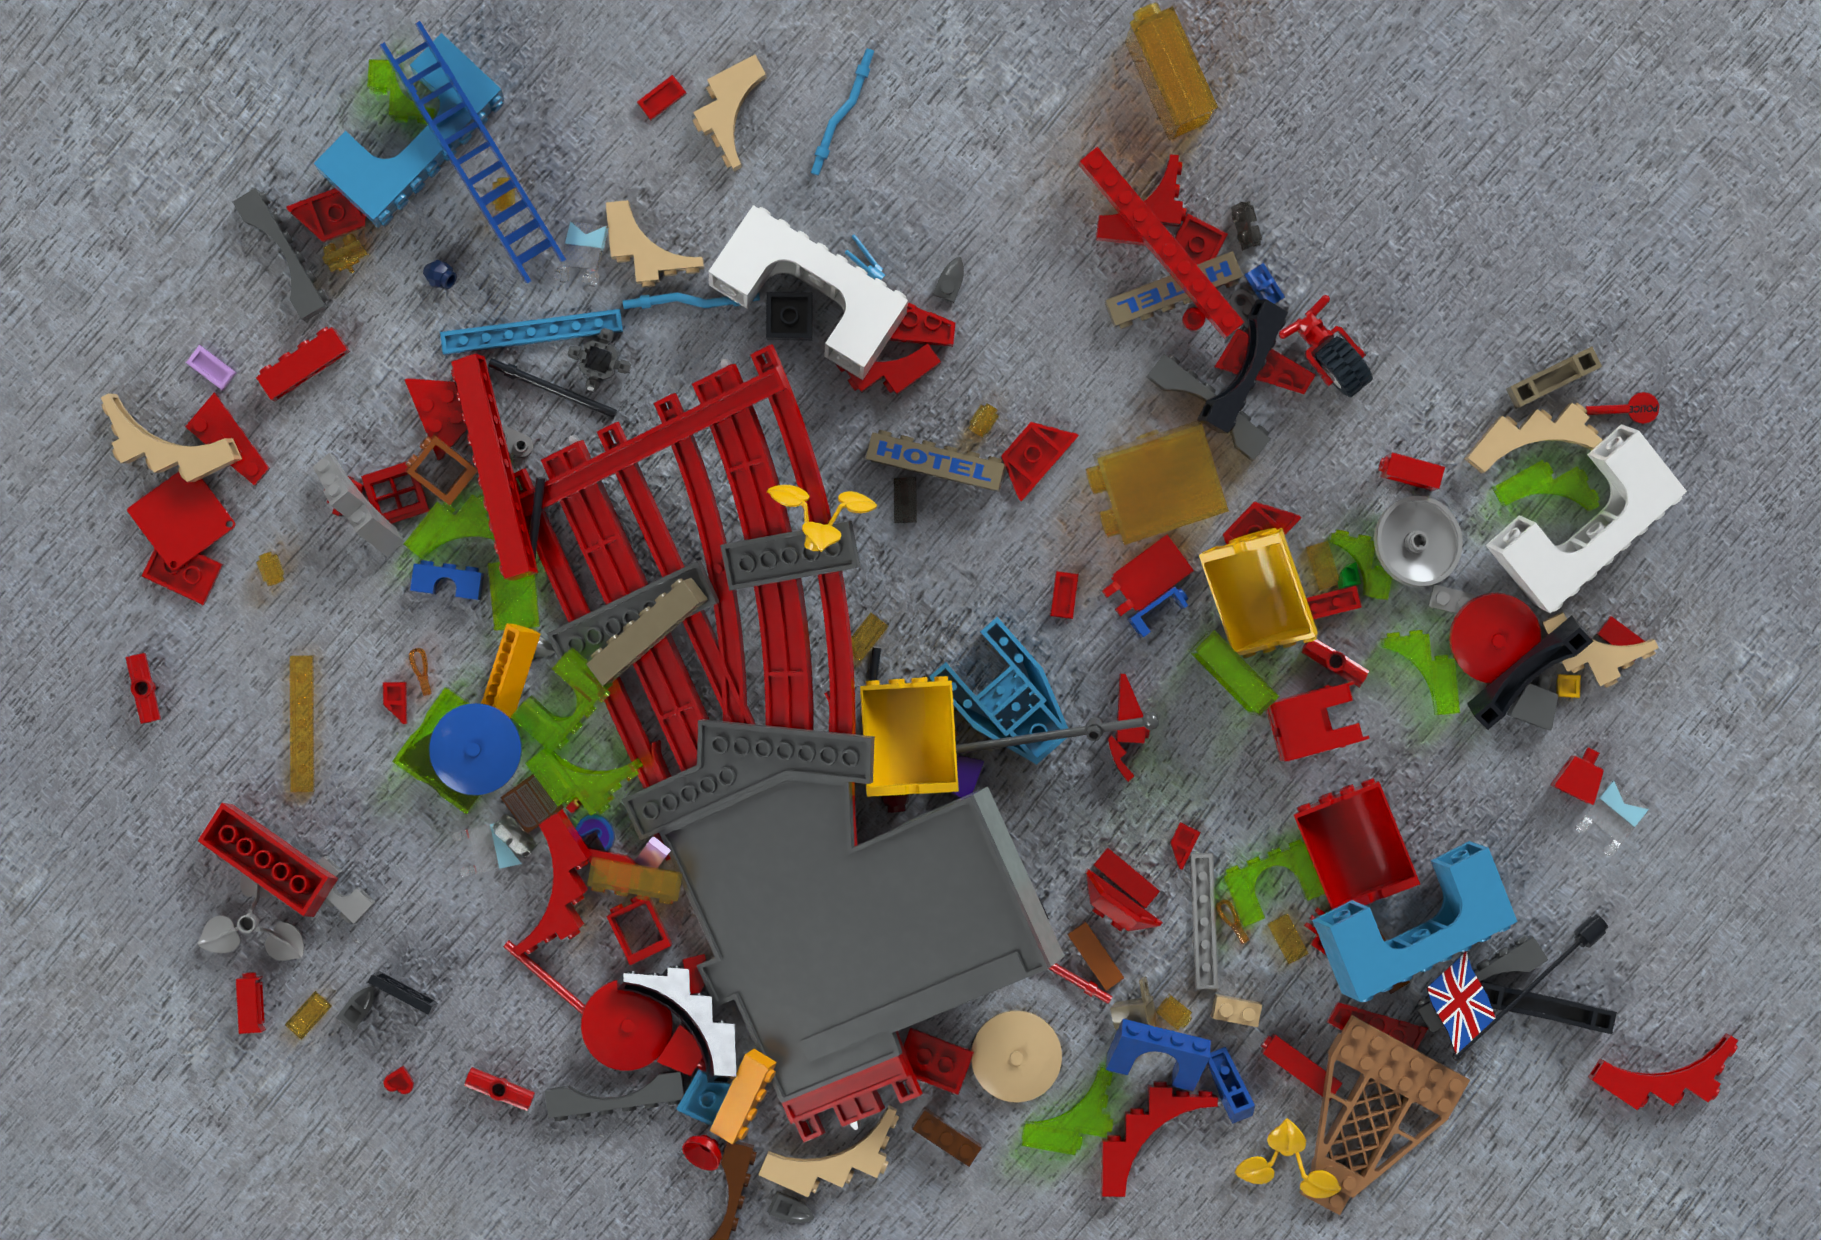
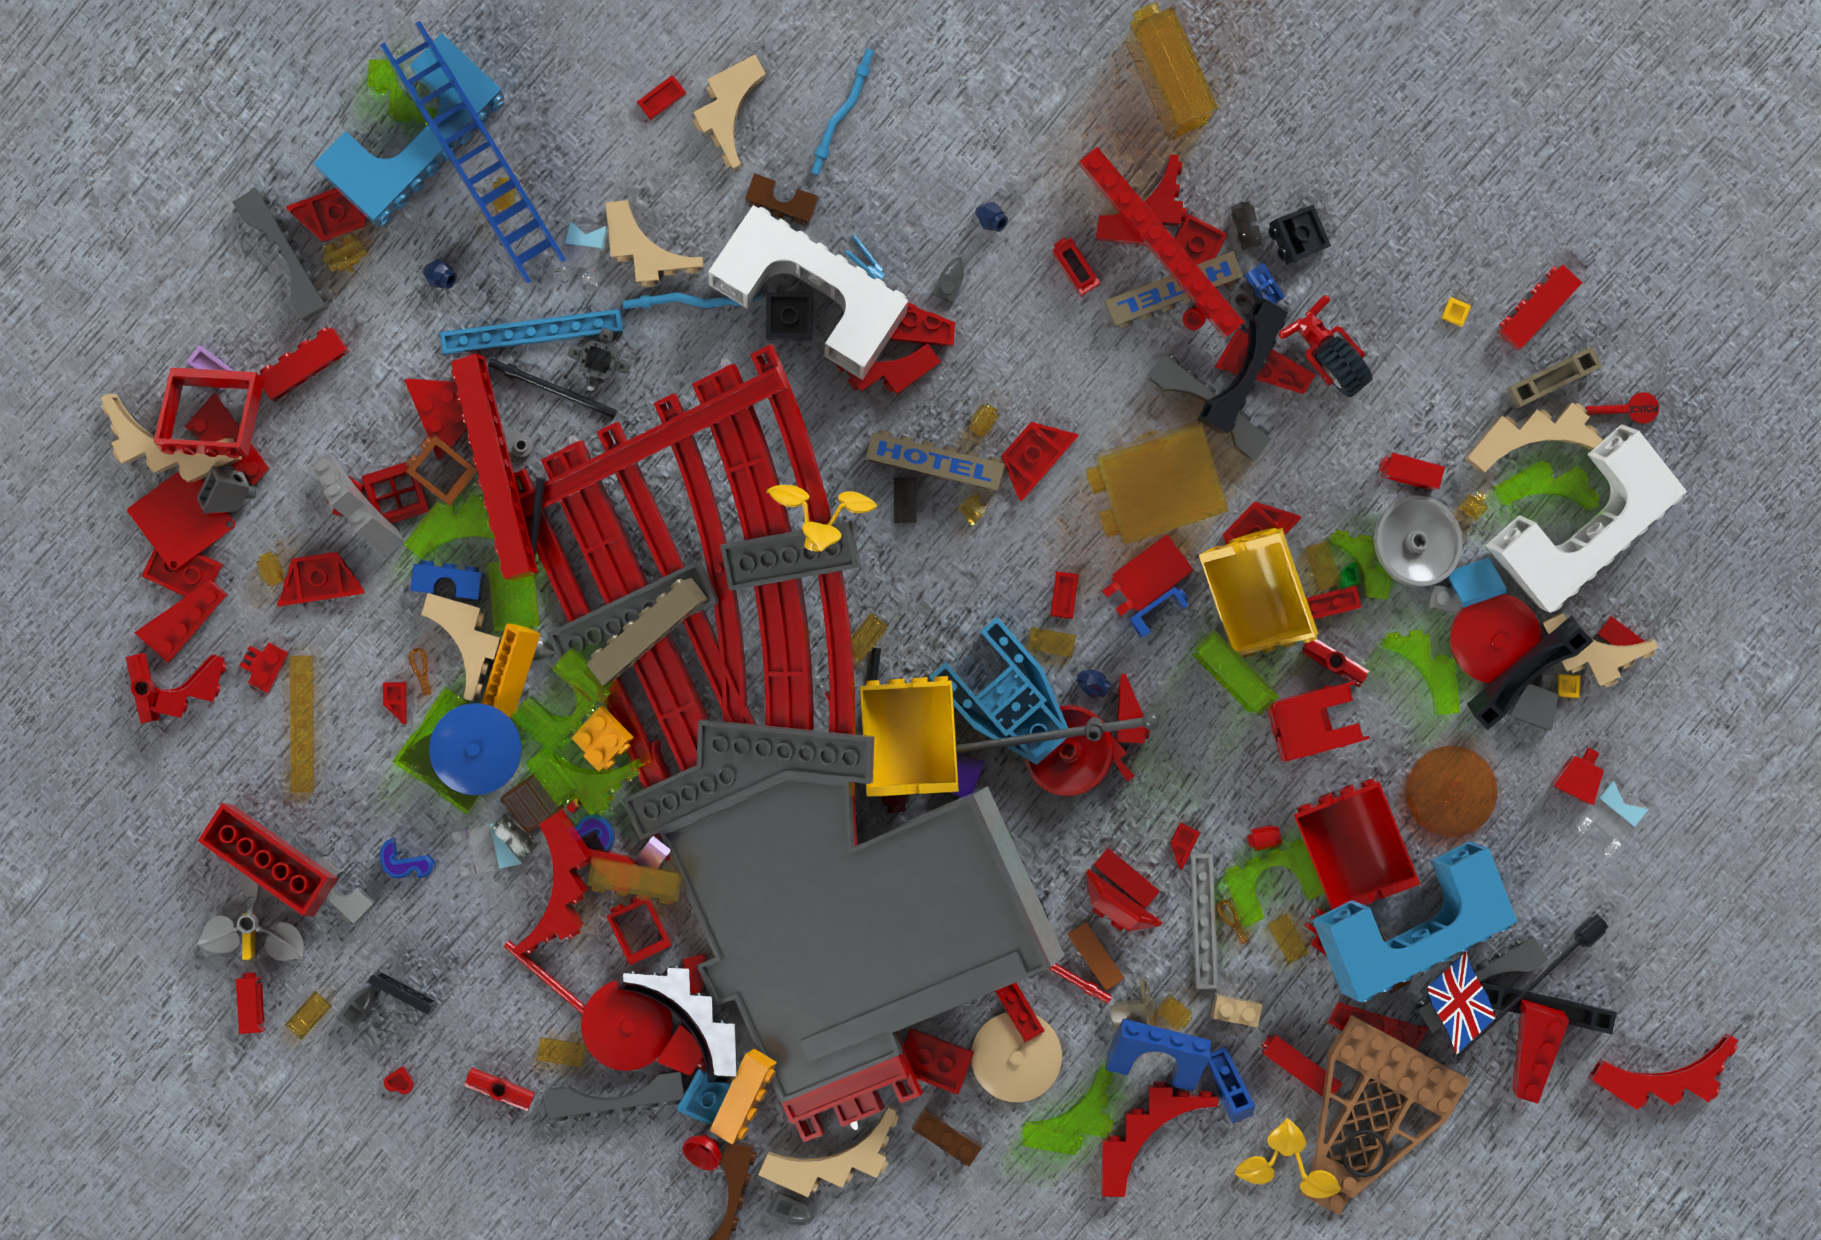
(178, 624): none -> red wing
(201, 685): none -> red arch
(208, 378): none -> red window
(224, 491): none -> dark grey torso
(248, 944): none -> yellow tile
(265, 665): none -> red hinge
(318, 579): none -> red wing
(404, 867): none -> blue animal
(475, 646): none -> tan arch
(561, 1052): none -> clear yellow tile
(602, 739): none -> light orange plate
(800, 208): none -> reddish brown arch
(973, 509): none -> clear yellow tile
(991, 216): none -> dark blue rock
(1020, 1012): none -> red tile
(1051, 642): none -> clear yellow tile
(1062, 246): none -> red window
(1077, 762): none -> red dish
(1093, 683): none -> dark blue rock
(1264, 837): none -> red brick
(1298, 234): none -> black plate
(1377, 1169): none -> black tyre
(1451, 791): none -> clear orange dish
(1456, 312): none -> yellow tile
(1474, 505): none -> clear yellow tile
(1476, 582): none -> dark azure tile
(1537, 1046): none -> red wedge
(1542, 304): none -> red brick

